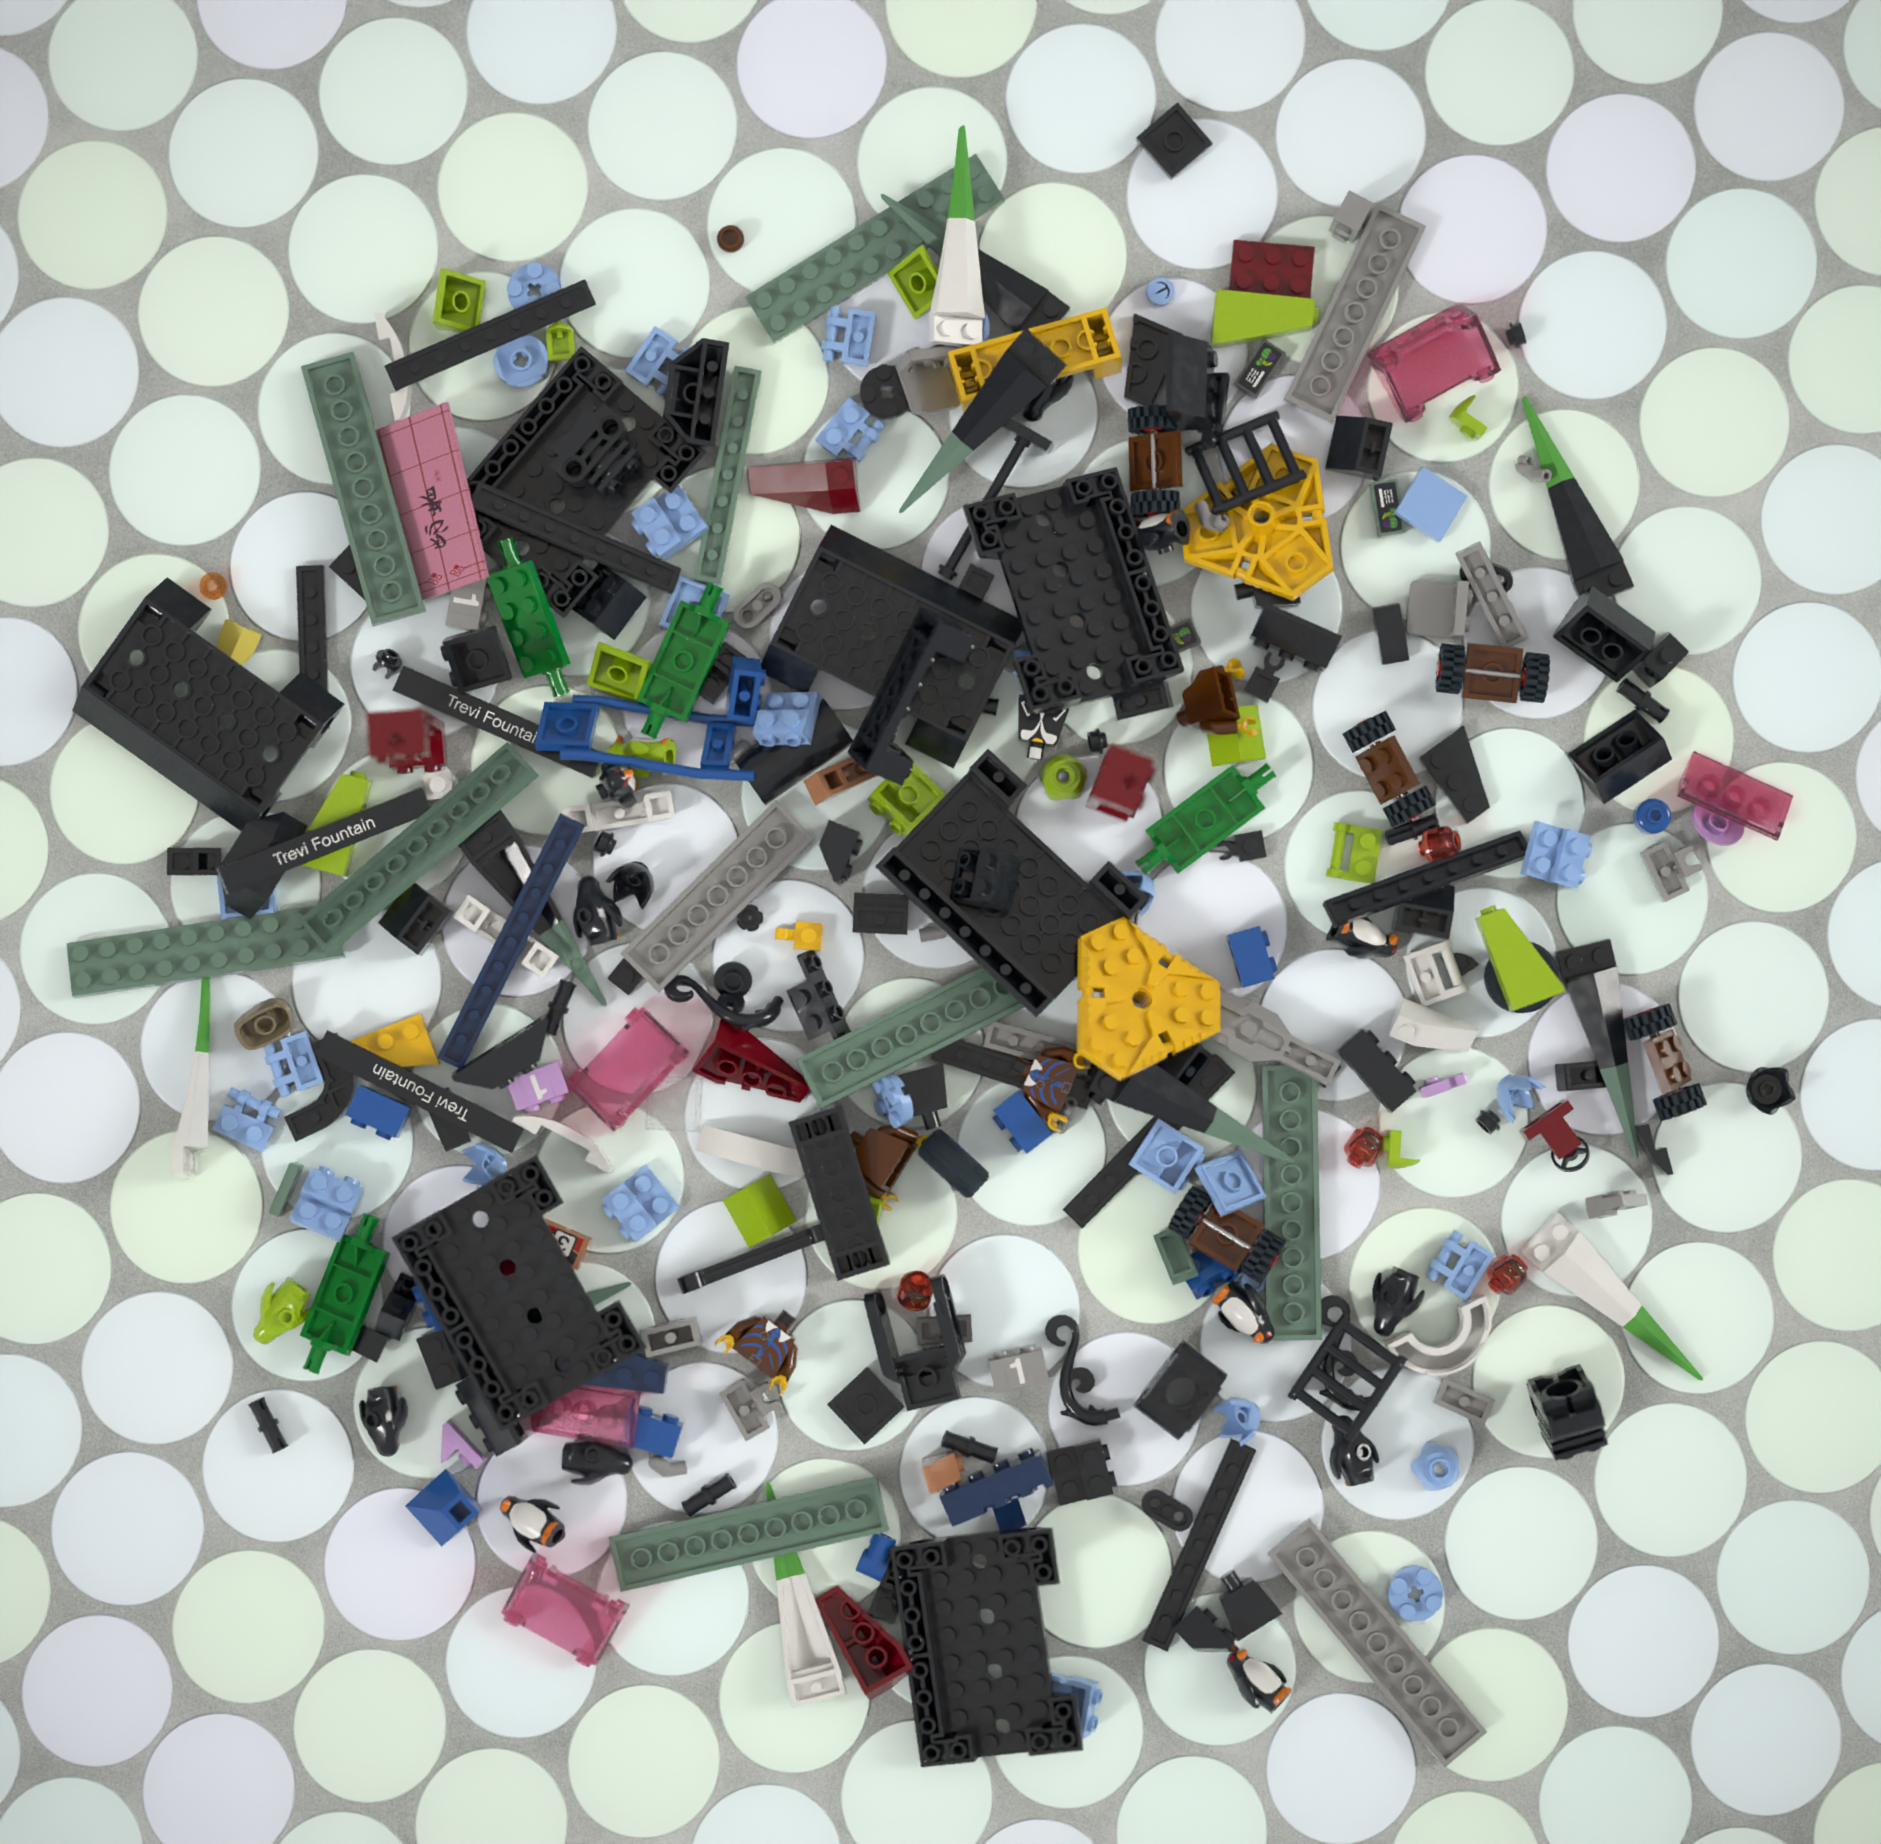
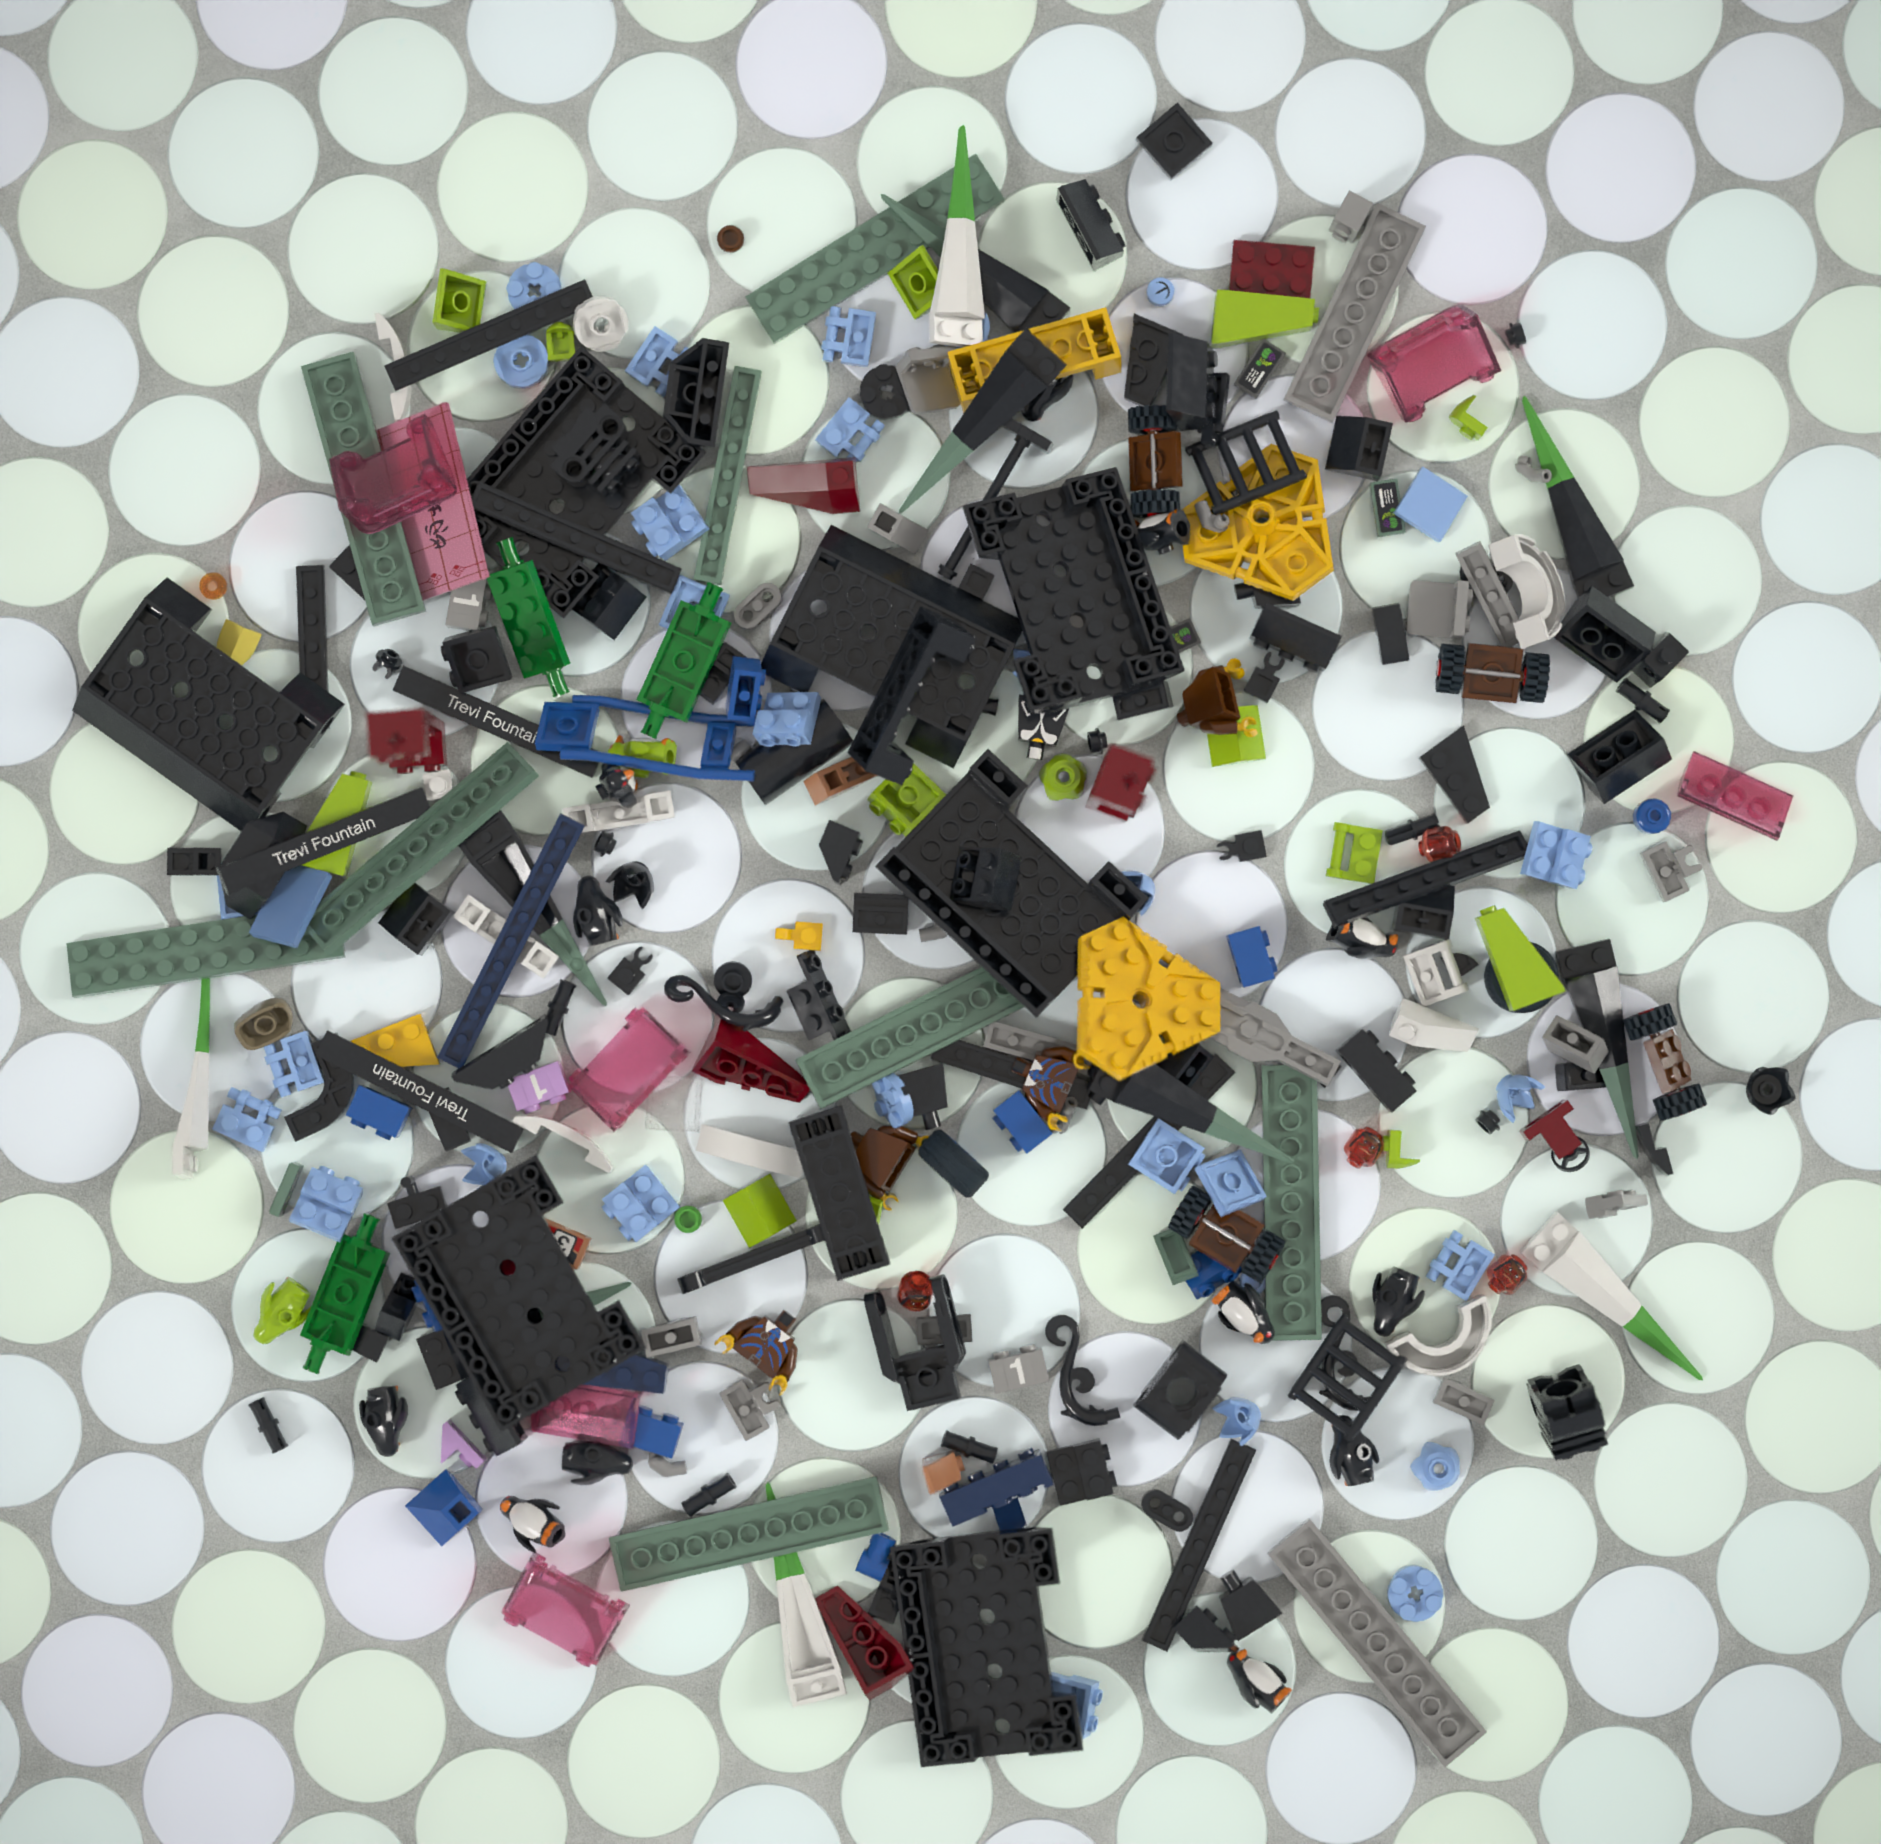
(291, 906): none -> medium blue tile
(393, 481): none -> clear pink windscreen
(416, 1205): none -> black plate
(588, 313): none -> white plate
(618, 672): lime slope -> none
(688, 1219): none -> bright green plate
(717, 896): light grey plate -> none
(757, 918): black plate -> none
(865, 1405): black plate -> none
(897, 528): none -> light grey slope
(1090, 223): none -> black slope
(1205, 819): green plate -> none
(1388, 769): plate -> none
(1435, 1085): lavender plate -> none
(1538, 585): none -> white brick
(1575, 1044): none -> light grey brick
(1716, 828): lavender dish -> none

